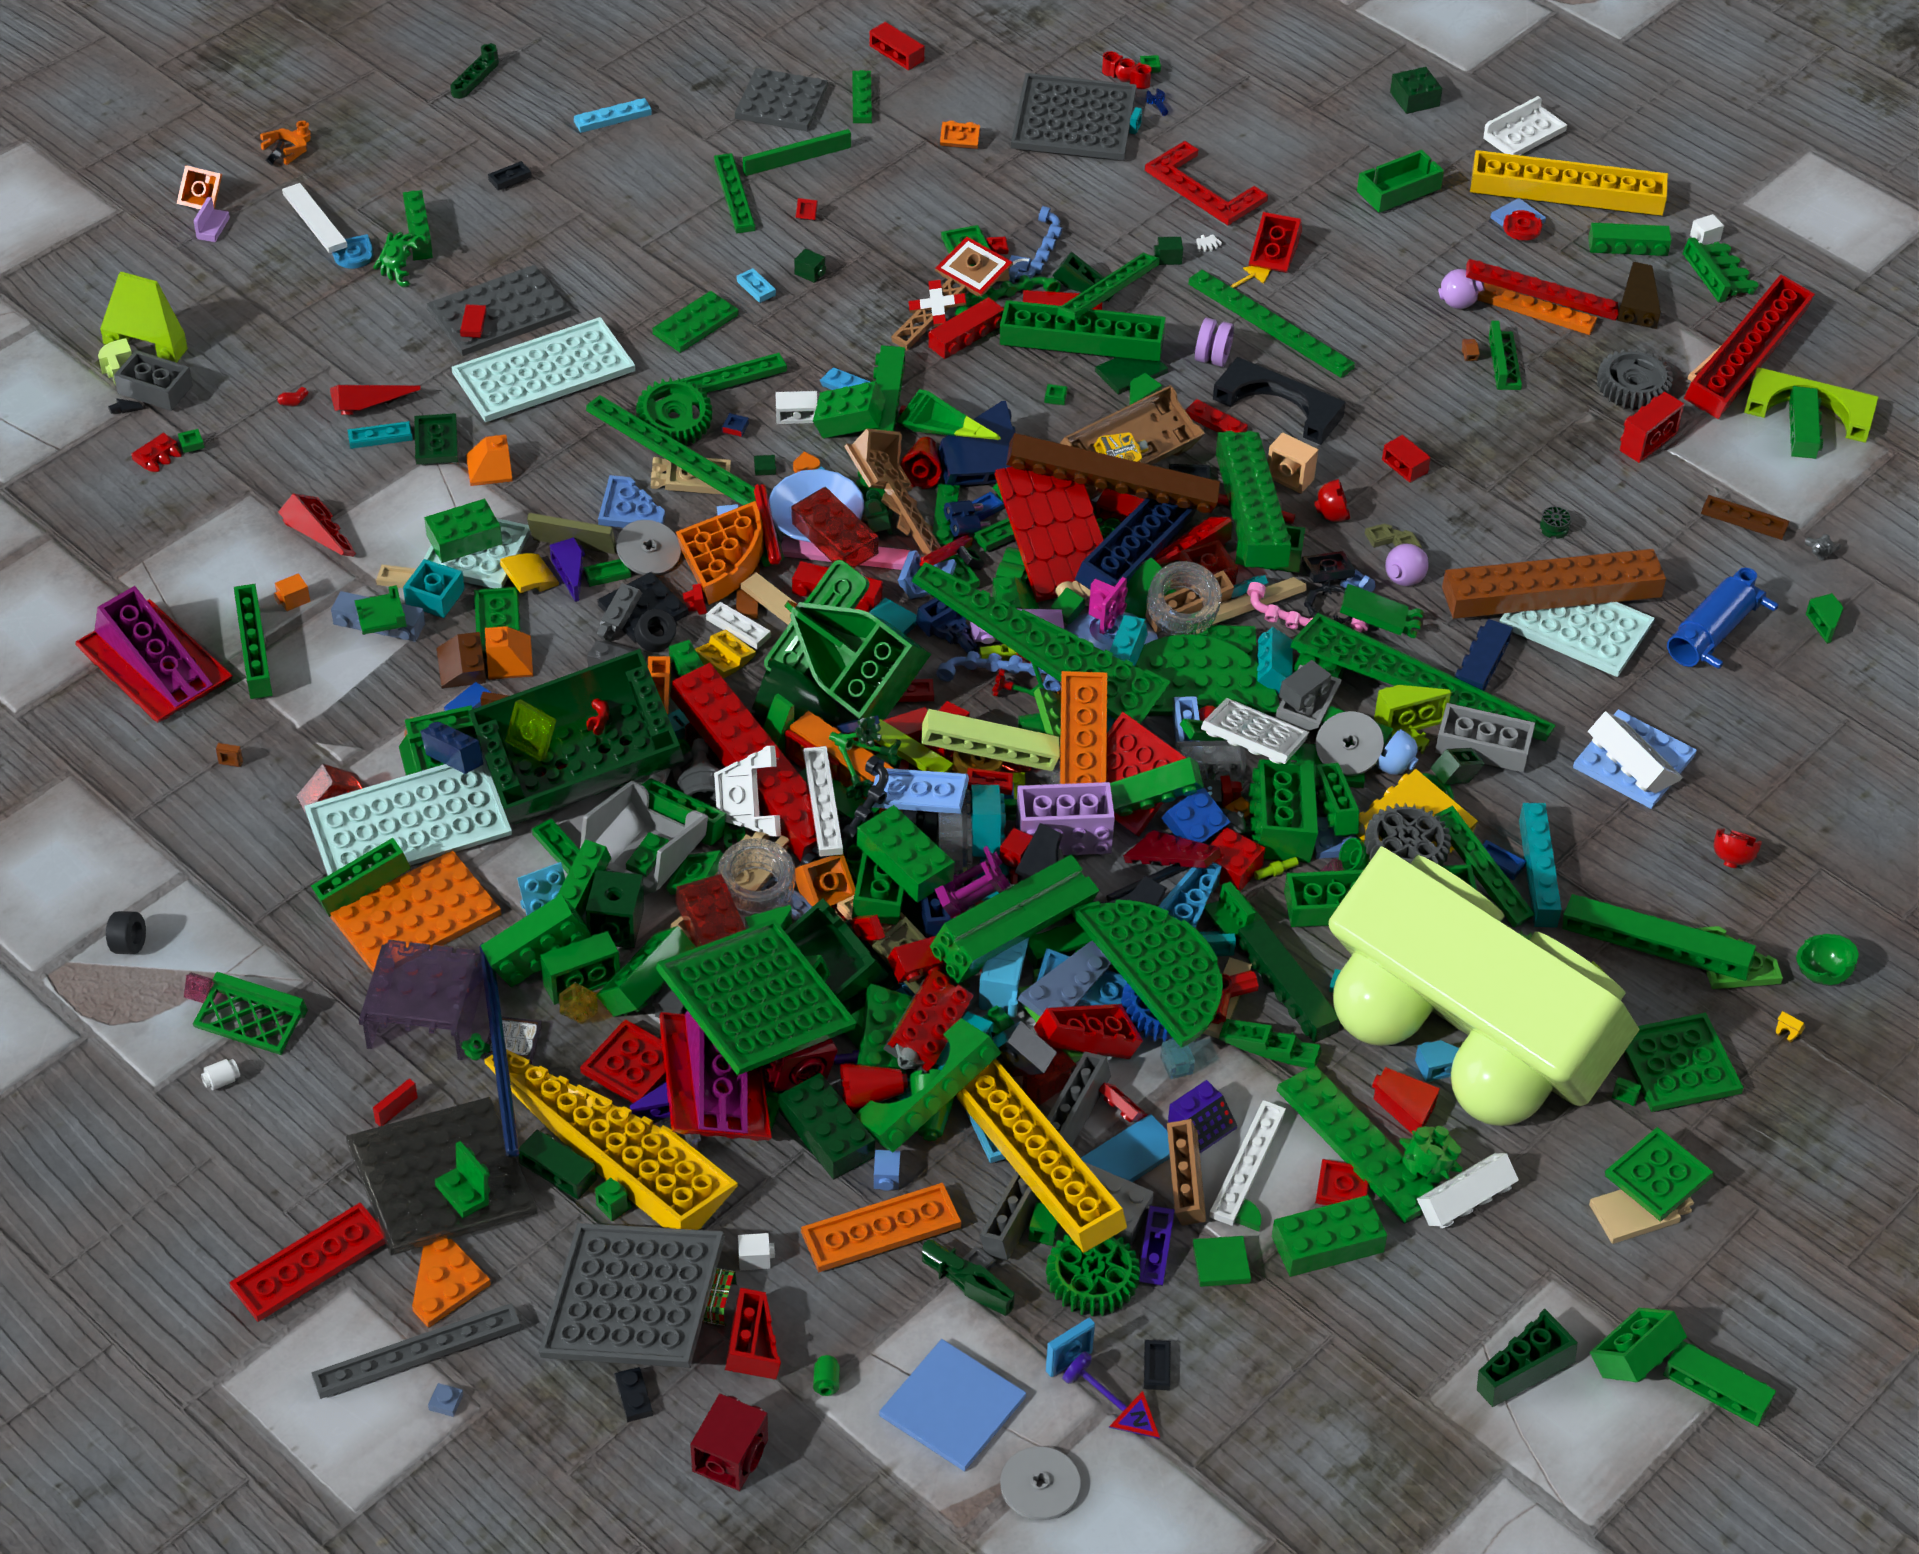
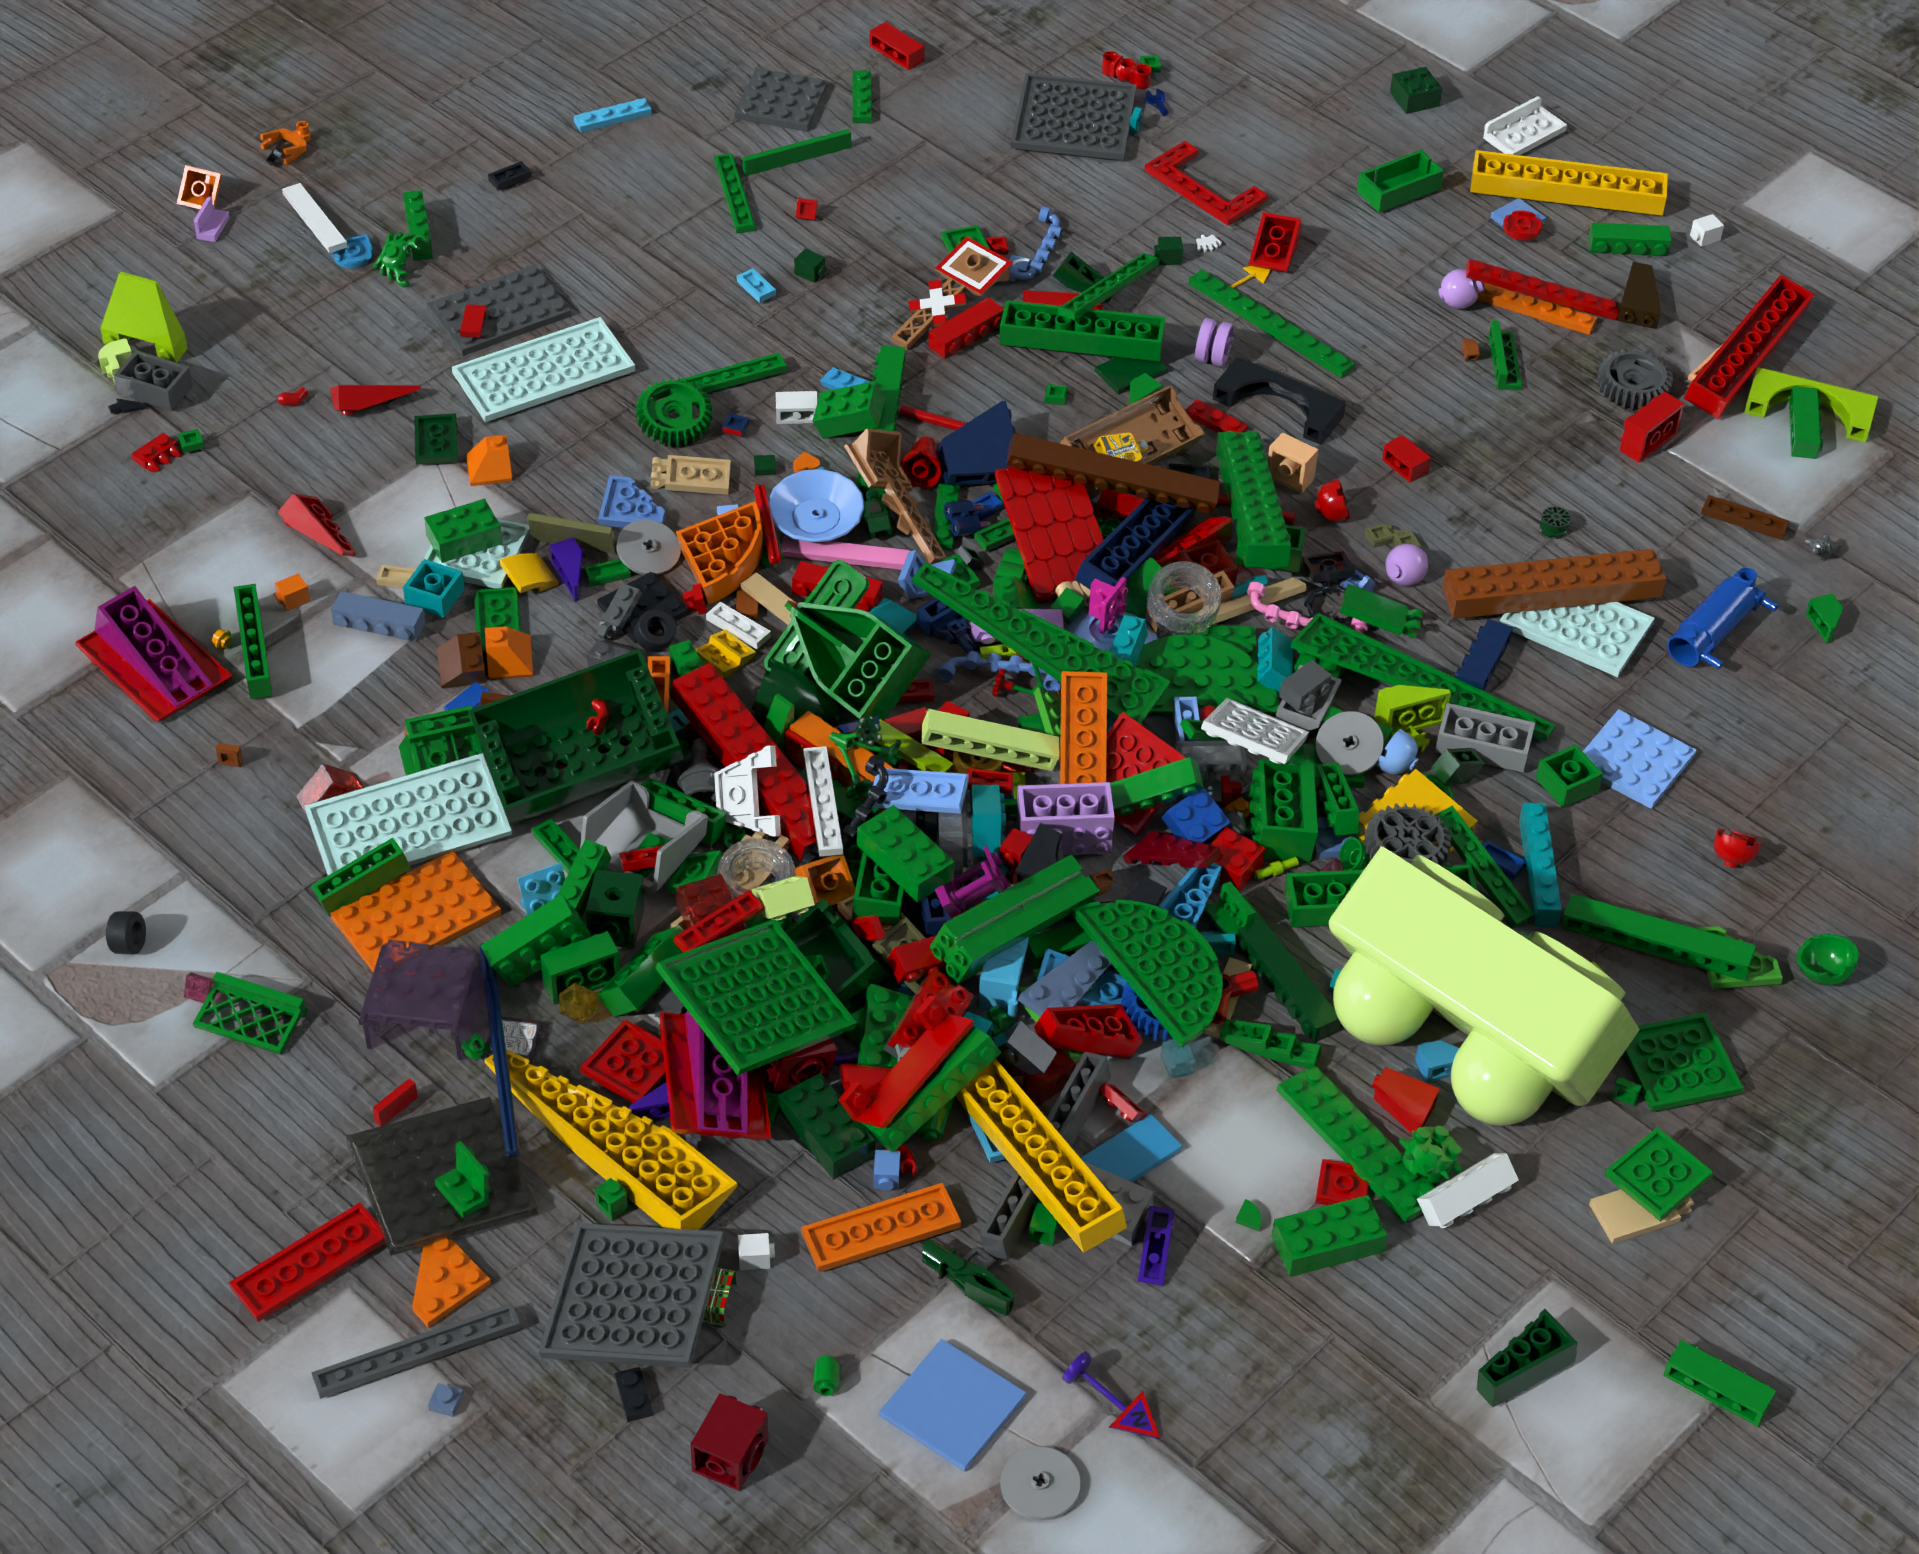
(220, 1074): white brick -> none
(222, 638): none -> light orange plate
(380, 434): teal tile -> none
(380, 612): green piece -> none
(452, 747): dark blue brick -> none
(488, 61): dark green beam -> none
(530, 730): clear neon green tile -> none
(557, 1164): dark green brick -> none
(638, 859): none -> red plate
(671, 450): green plate -> none
(695, 321): green plate -> none
(720, 922): none -> red plate
(752, 1339): red wedge -> none
(785, 897): none -> yellowish green slope
(834, 528): clear red brick -> none
(908, 1163): none -> red piece
(912, 1070): none -> red bracket
(932, 415): green plate -> none
(946, 551): red axle -> none
(960, 134): orange bracket -> none
(1010, 289): green bar -> none
(1069, 1346): dark azure tile -> none
(1091, 1277): green gear -> none
(1102, 880): none -> dark orange tile
(1157, 876): black bar -> none
(1157, 1365): black tile -> none
(1186, 1172): medium nougat brick -> none
(1207, 1111): slope -> none
(1221, 1261): green tile -> none
(1247, 1163): white plate -> none
(1569, 776): none -> green brick
(1633, 753): white slope -> none
(1638, 1344): green brick -> none
(1709, 269): green fence -> none
(1789, 1023): yellow tile -> none

